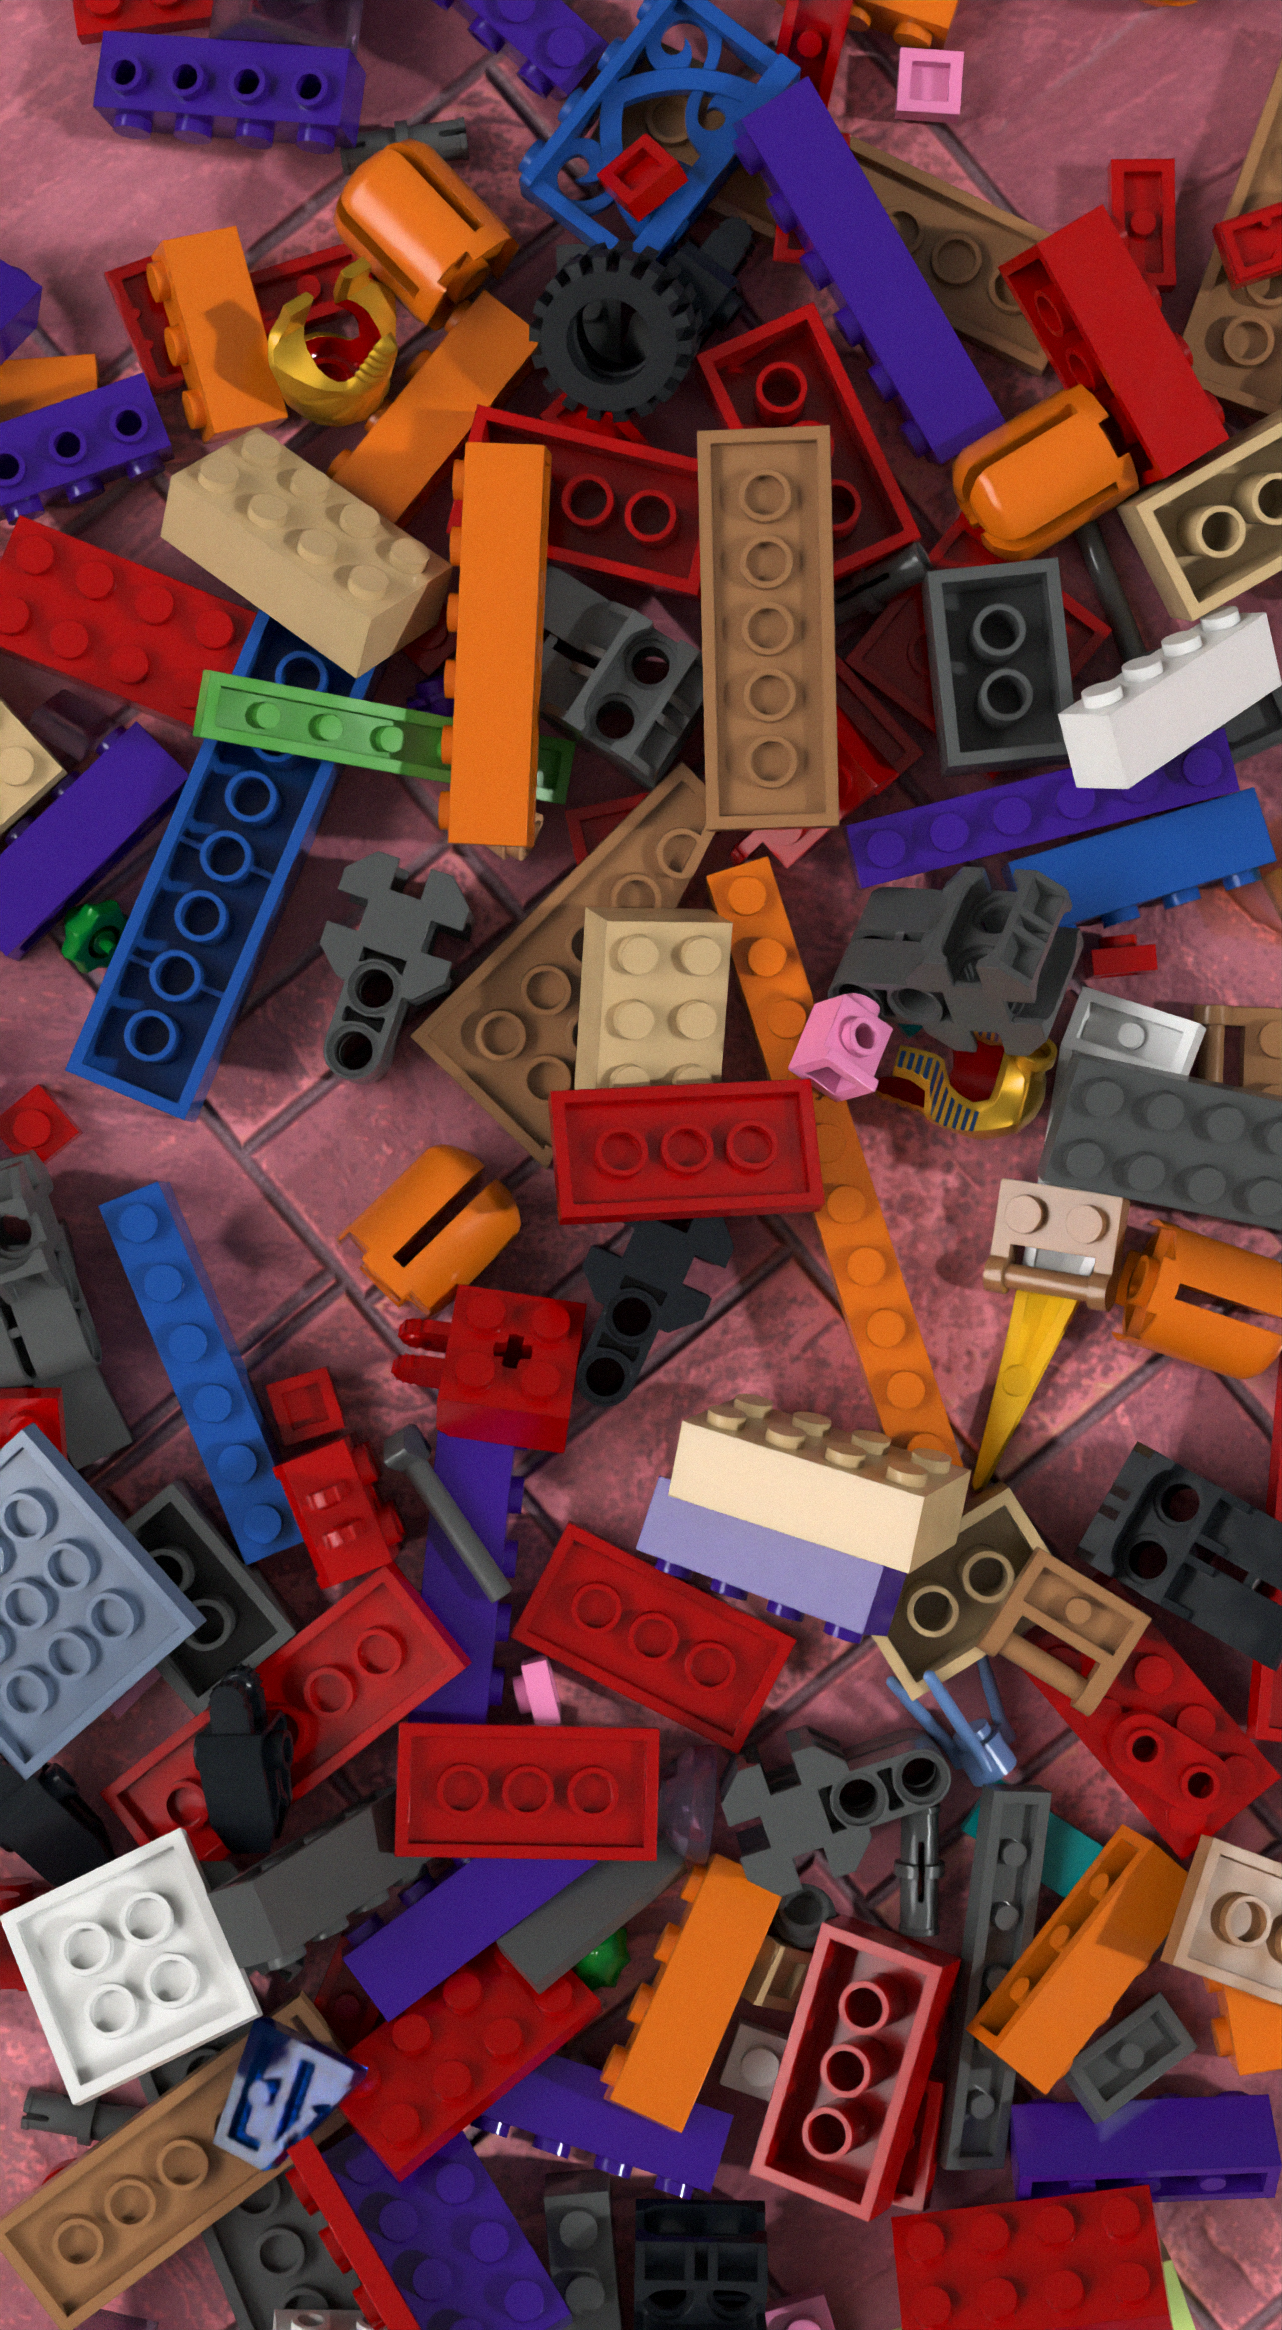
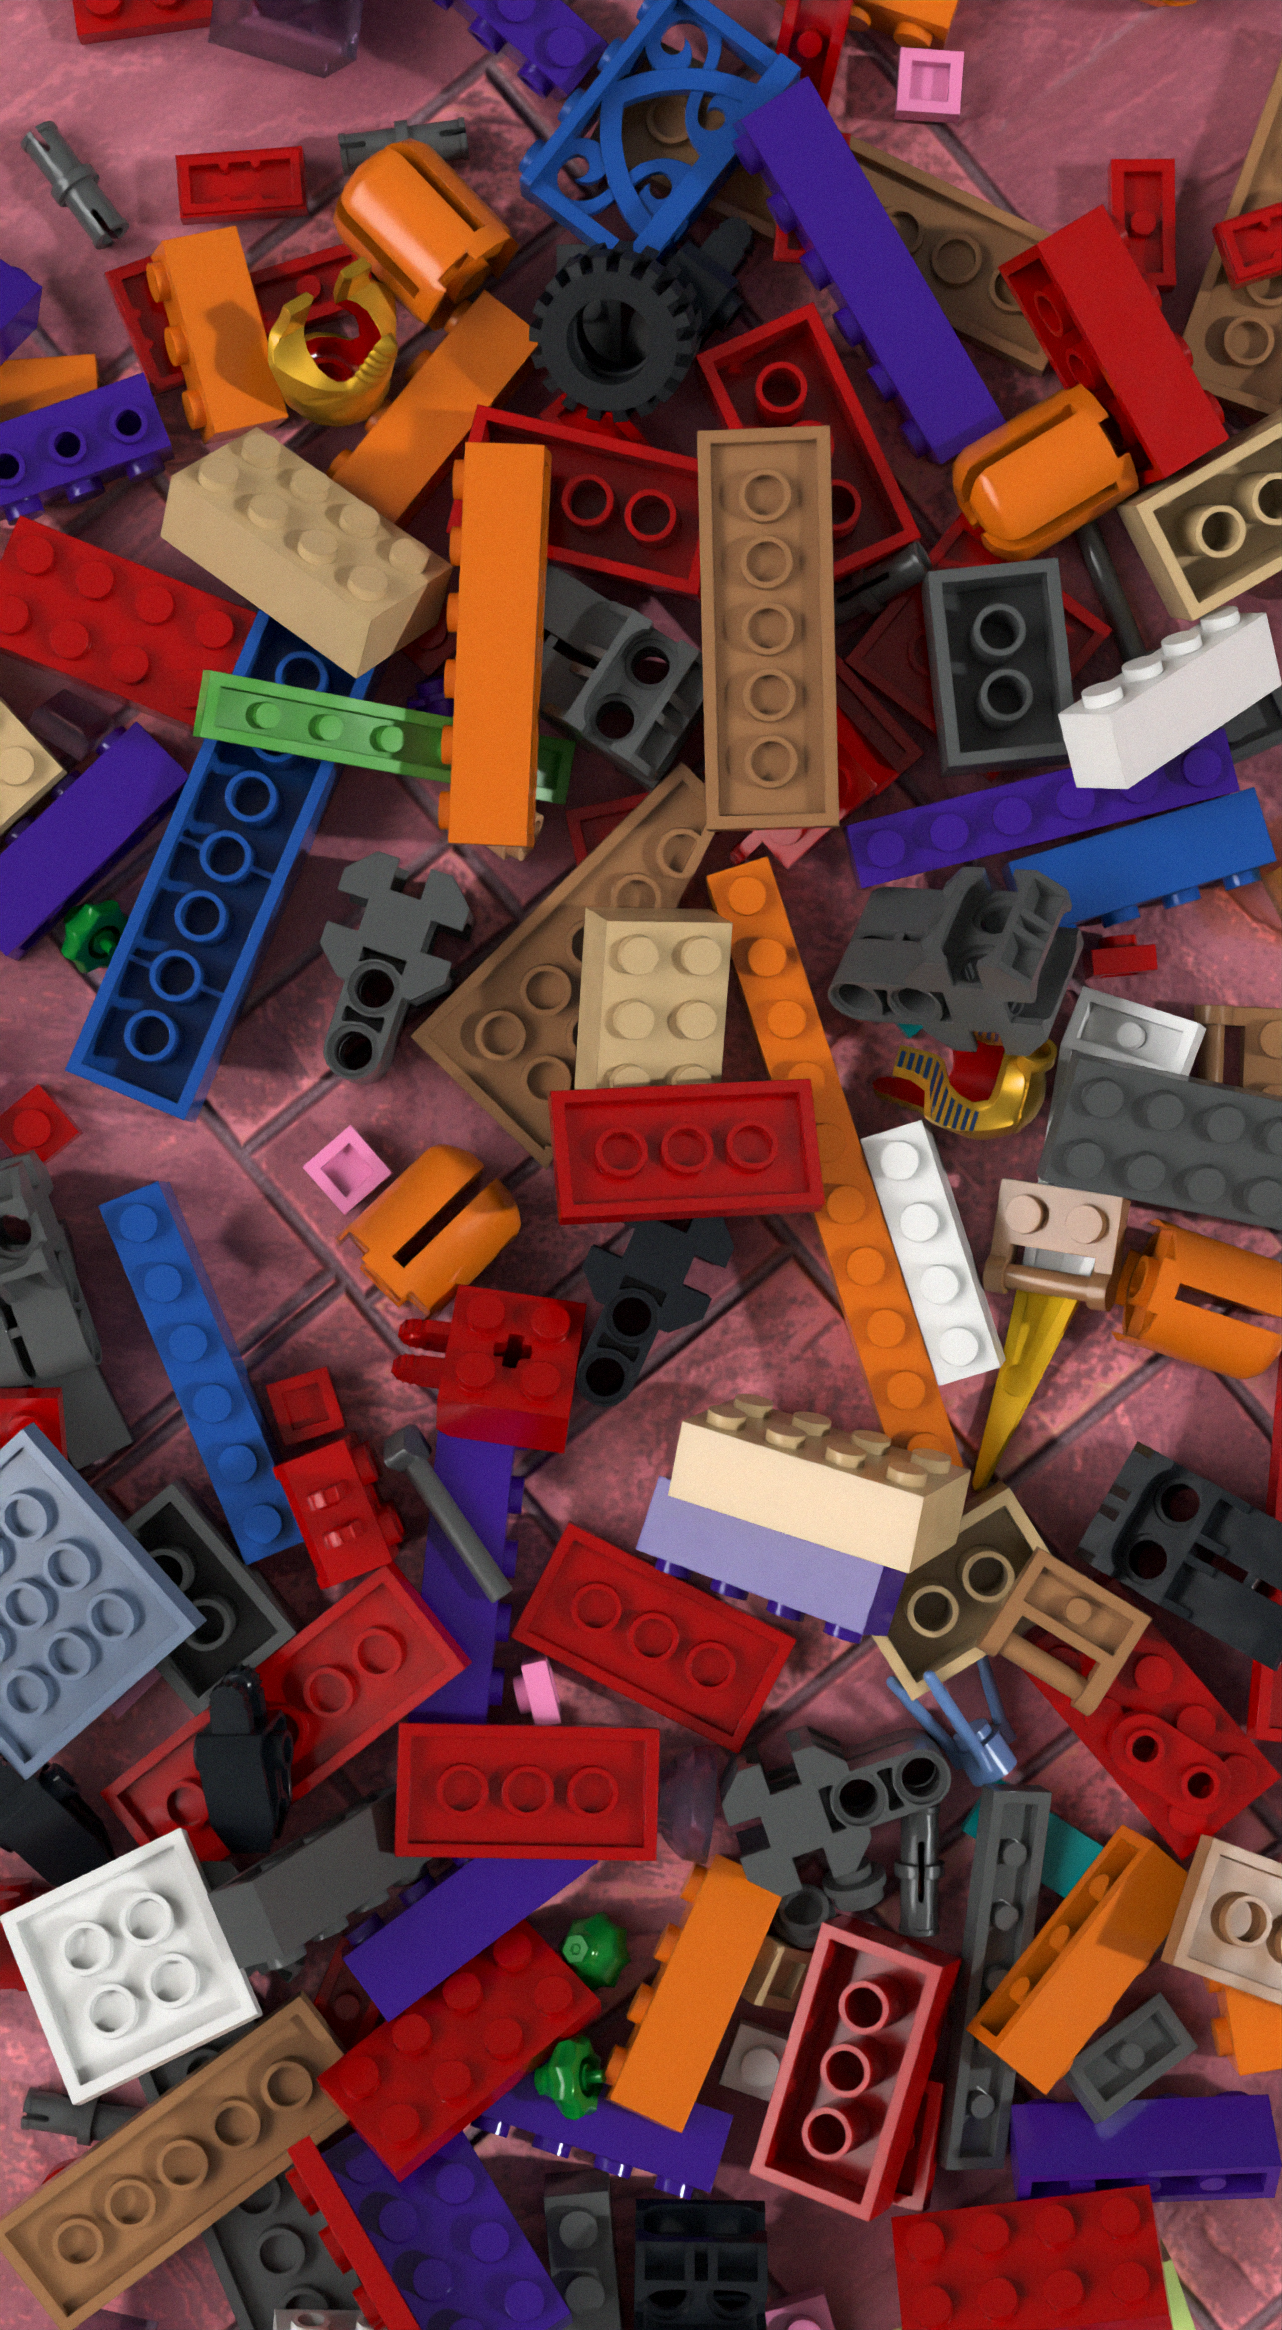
(74, 185): none -> dark grey pin
(229, 91): dark purple brick -> none
(242, 185): none -> red plate
(282, 2093): clear blue wing -> none
(348, 1170): none -> bright pink plate
(572, 2078): none -> green piece
(586, 1914): dark grey tile -> none
(642, 177): red plate -> none
(842, 1046): bright pink brick -> none
(857, 1889): none -> dark grey plate
(933, 1251): none -> white brick

